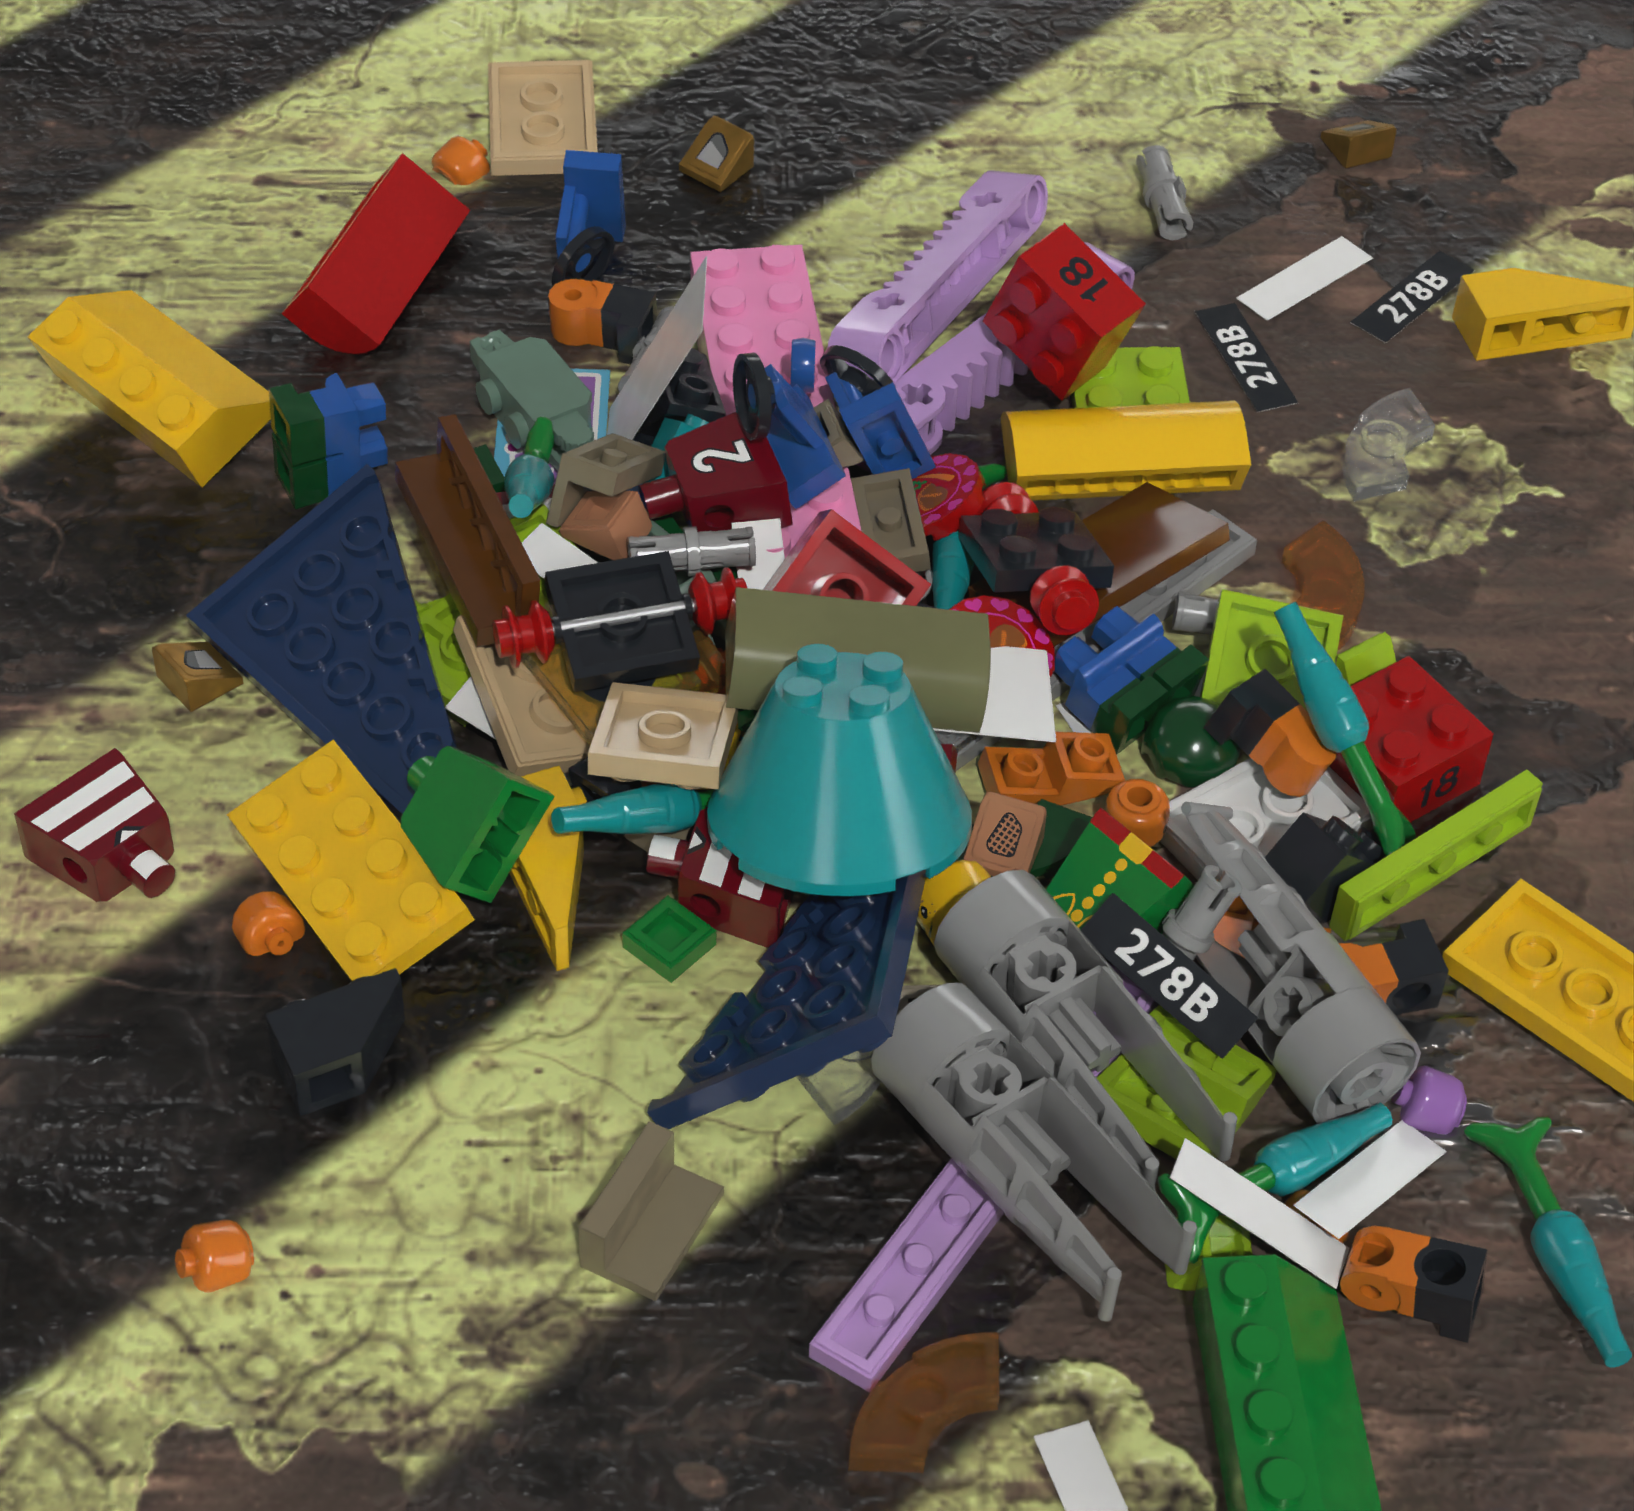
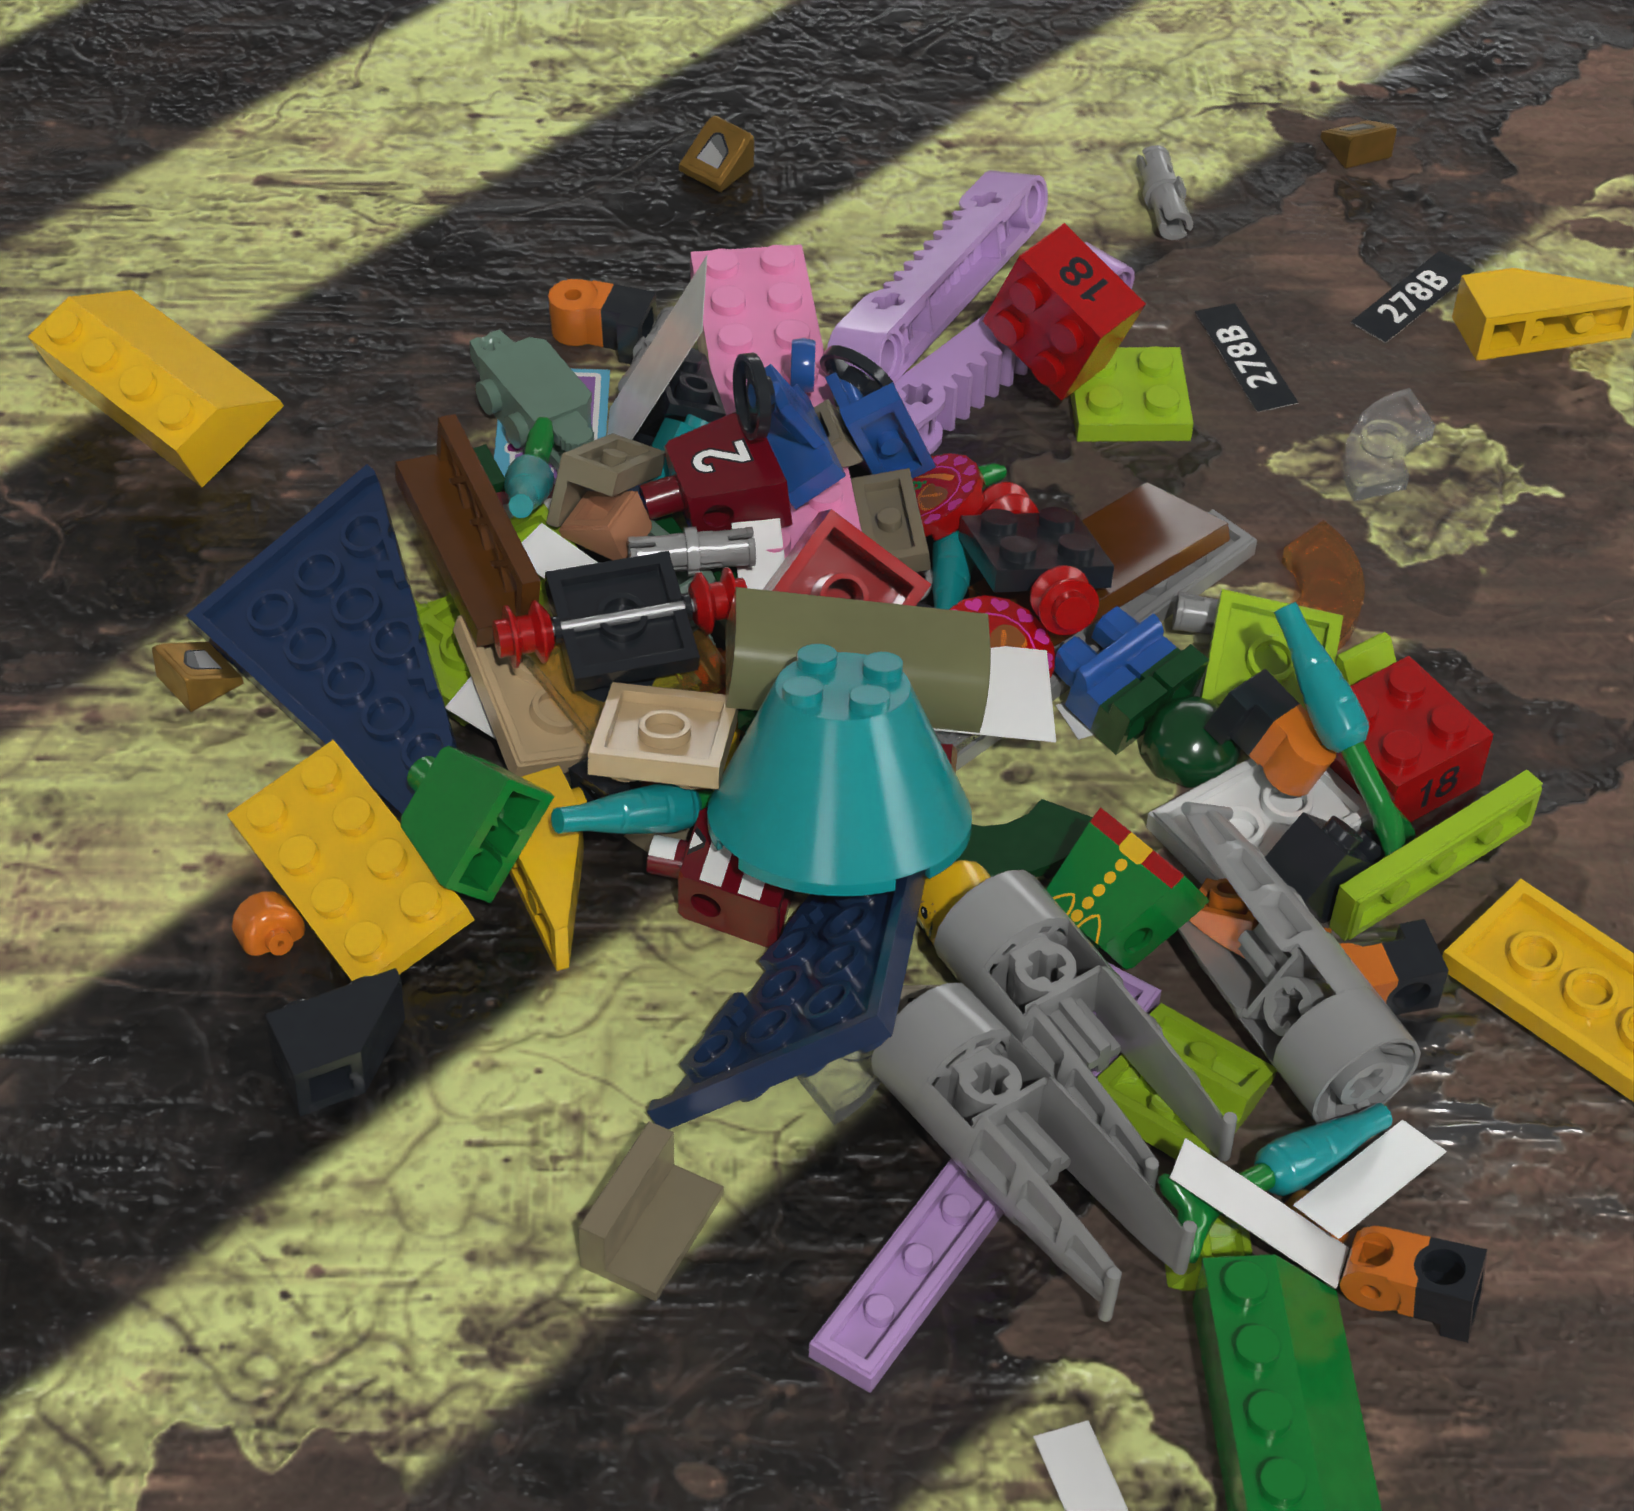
(100, 832): dark red torso -> none
(215, 1255): orange piece -> none
(320, 437): hips -> none
(377, 260): red brick -> none
(461, 160): orange piece -> none
(539, 115): tan tile -> none
(589, 214): blue piece -> none
(669, 938): green tile -> none
(922, 1399): clear orange tile -> none
(1006, 834): nougat slope -> none
(1061, 772): orange slope -> none
(1123, 447): yellow brick -> none
(1140, 808): orange piece -> none
(1168, 976): black sticker -> none
(1193, 923): light grey pin -> none
(1304, 278): white sticker -> none
(1432, 1101): medium lavender piece -> none
(1558, 1236): teal piece -> none

